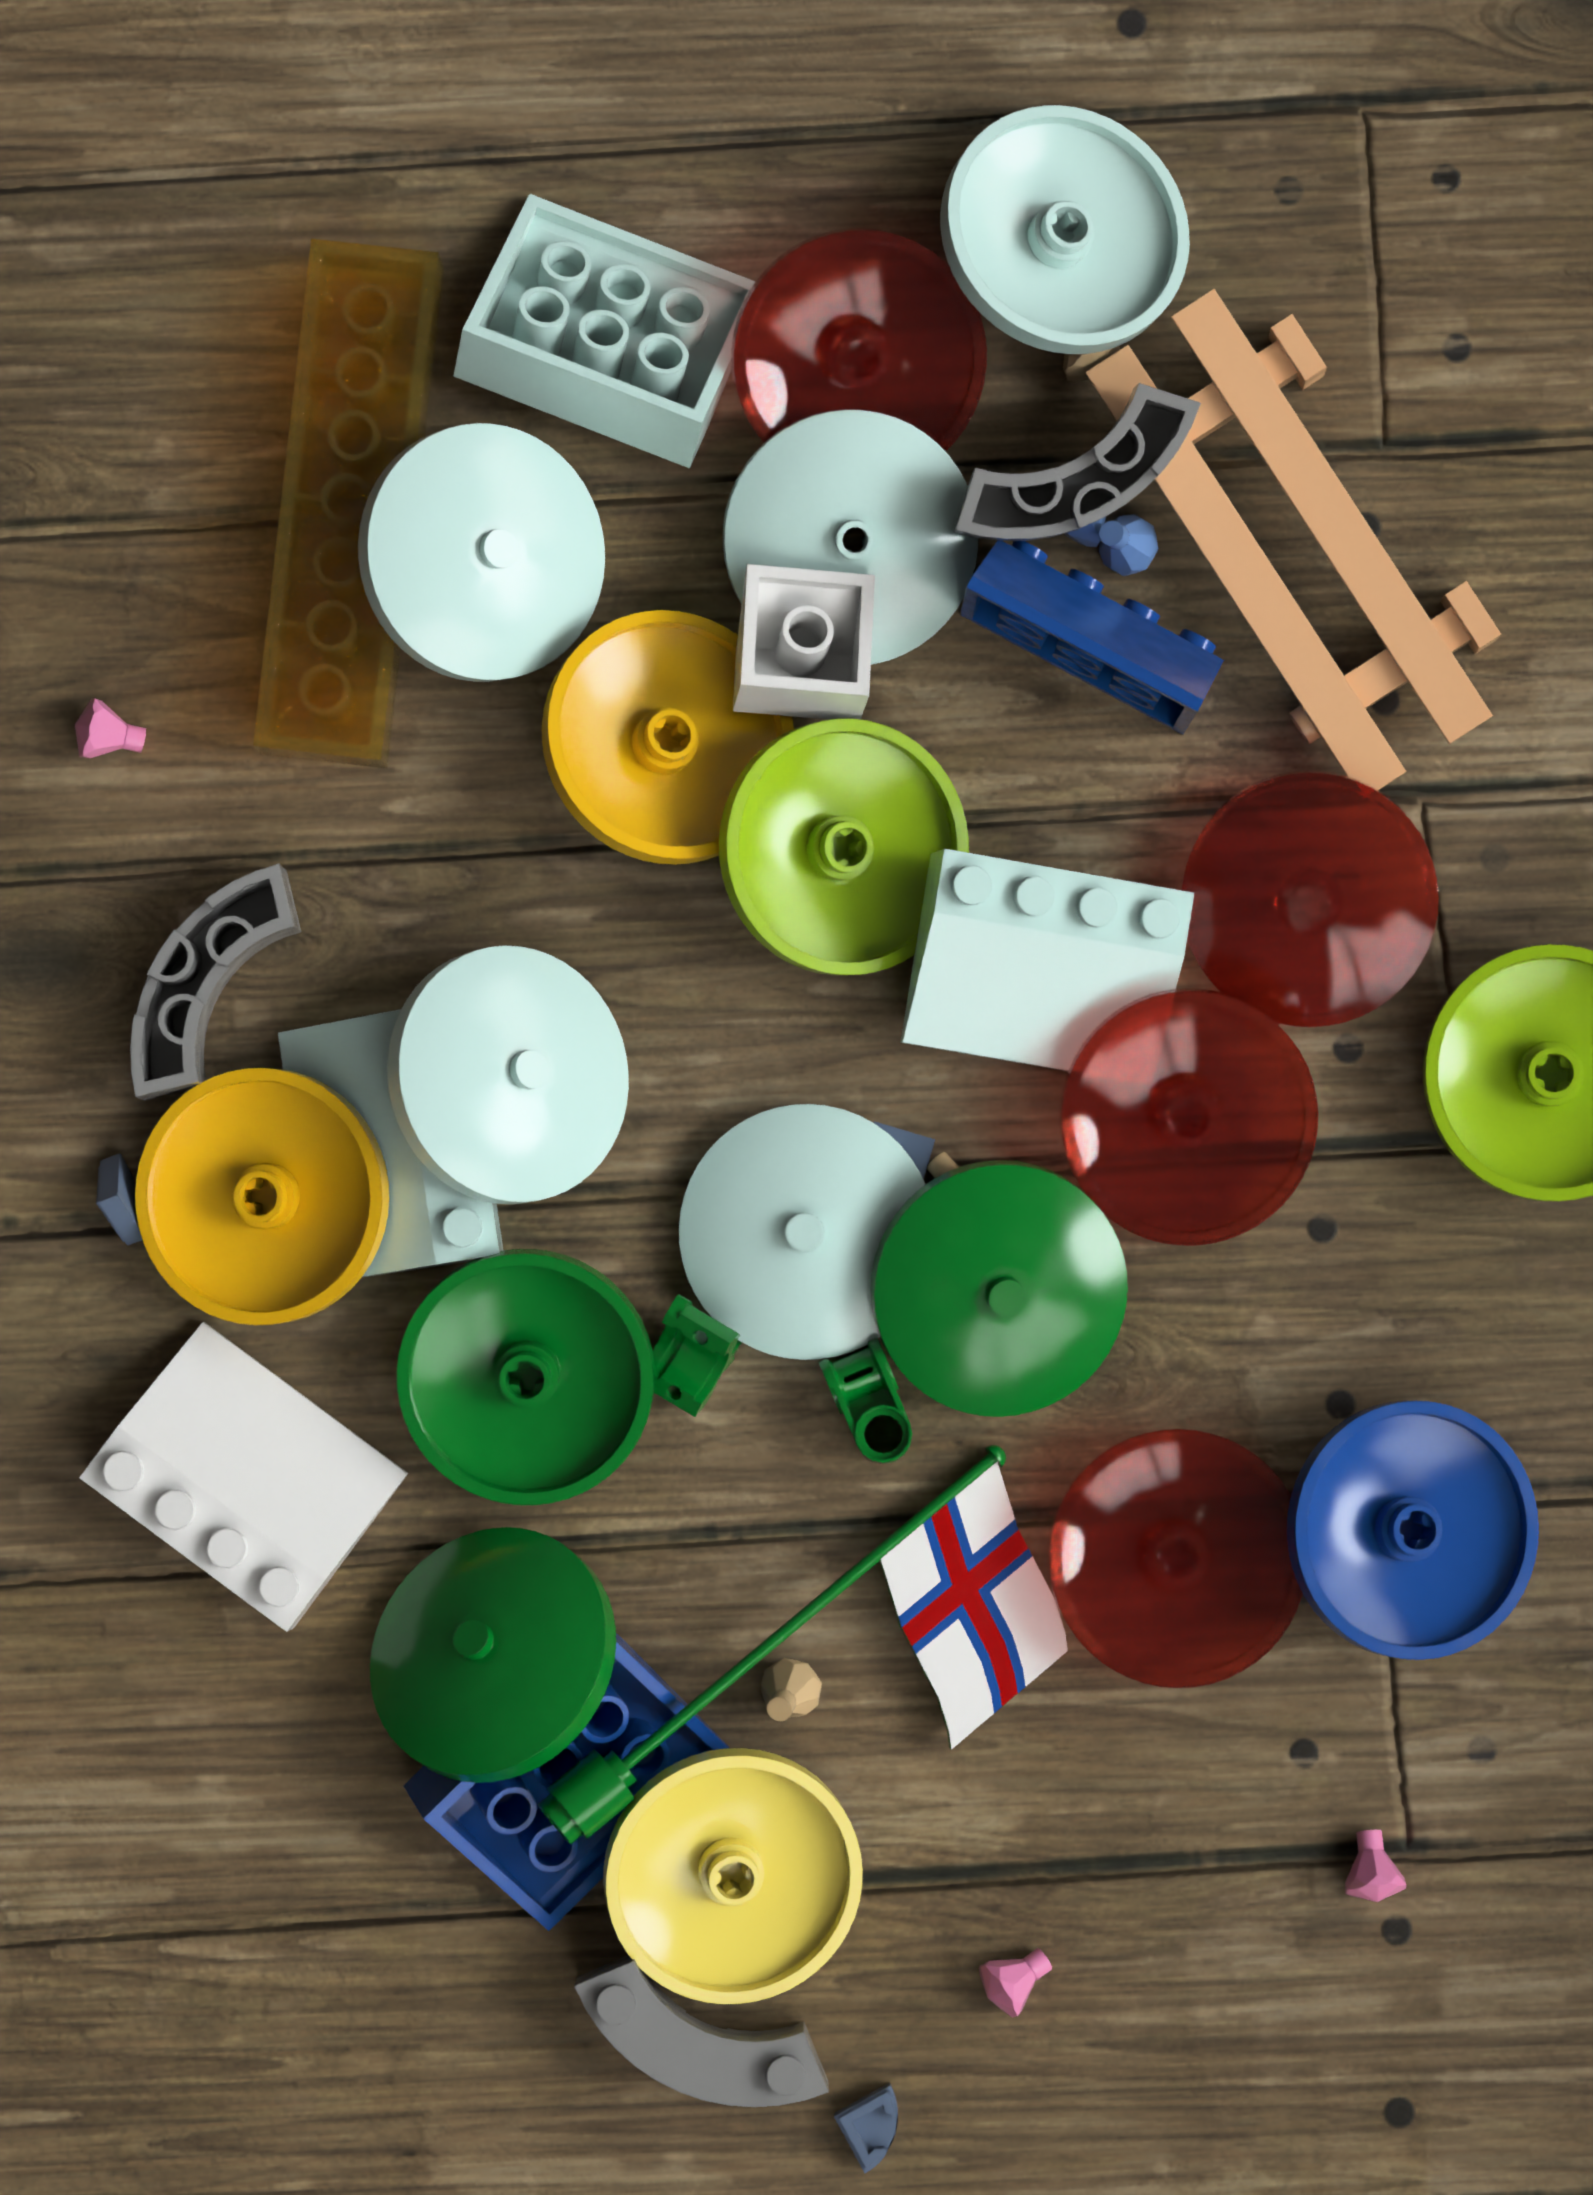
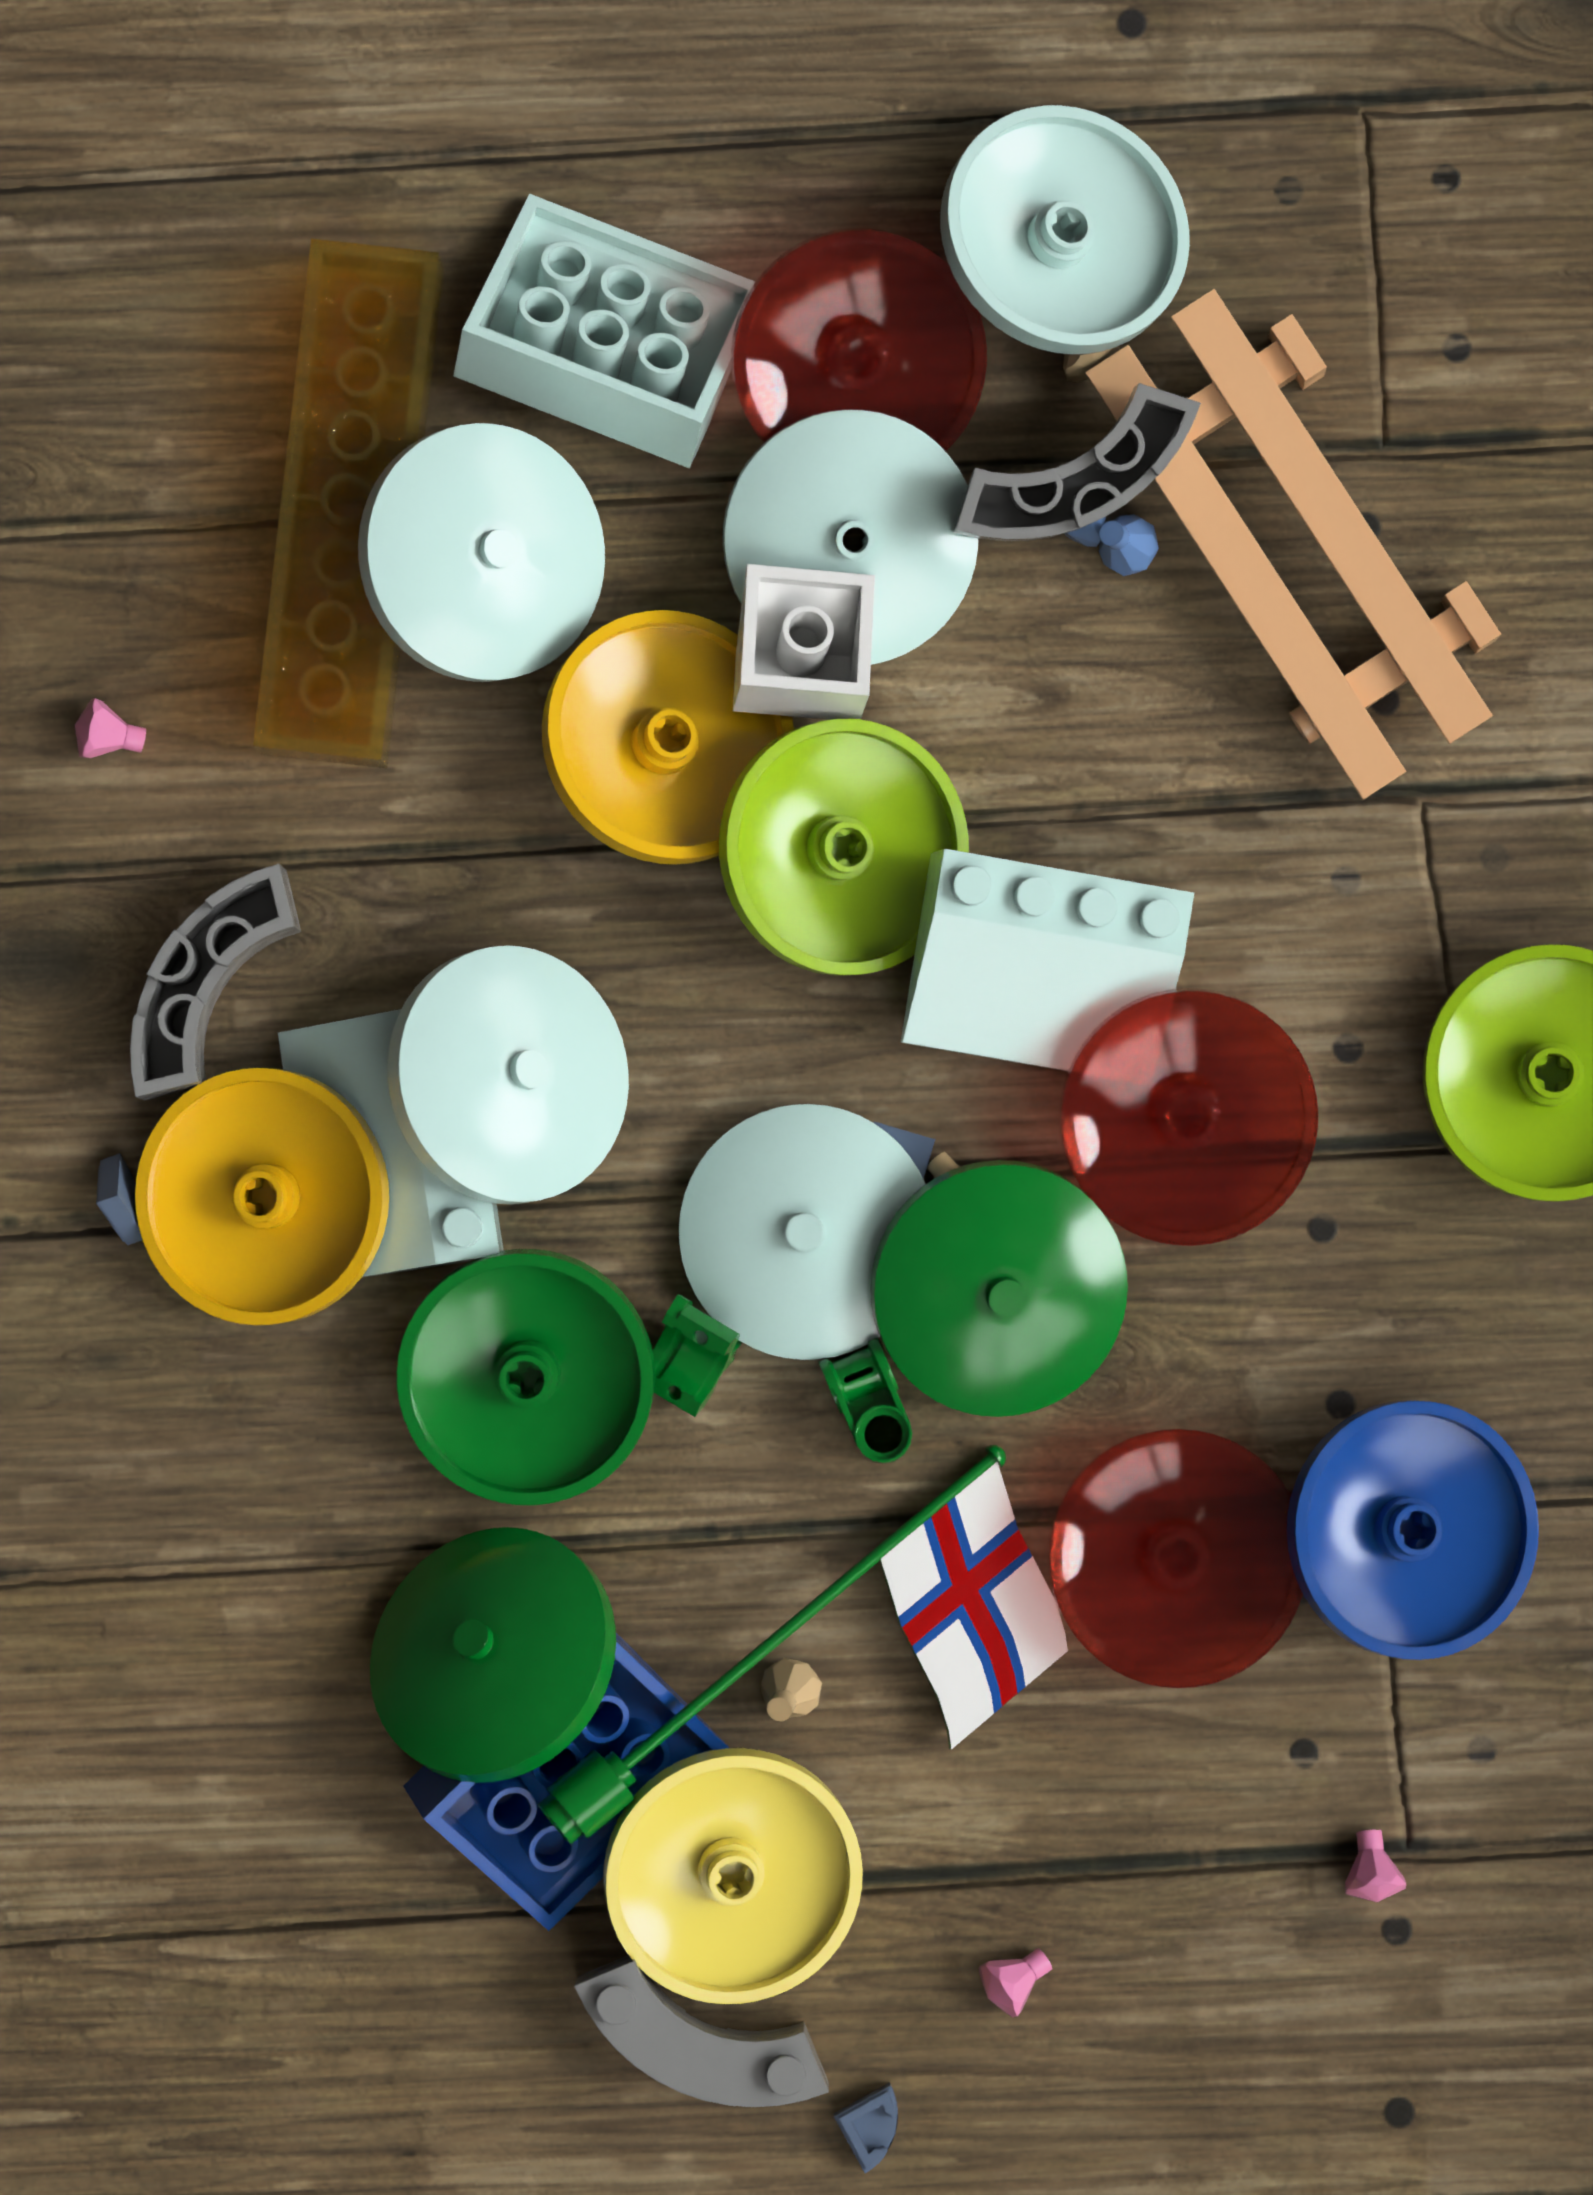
(244, 1476): white slope -> none
(1090, 635): blue slope -> none
(1311, 898): clear red dish -> none

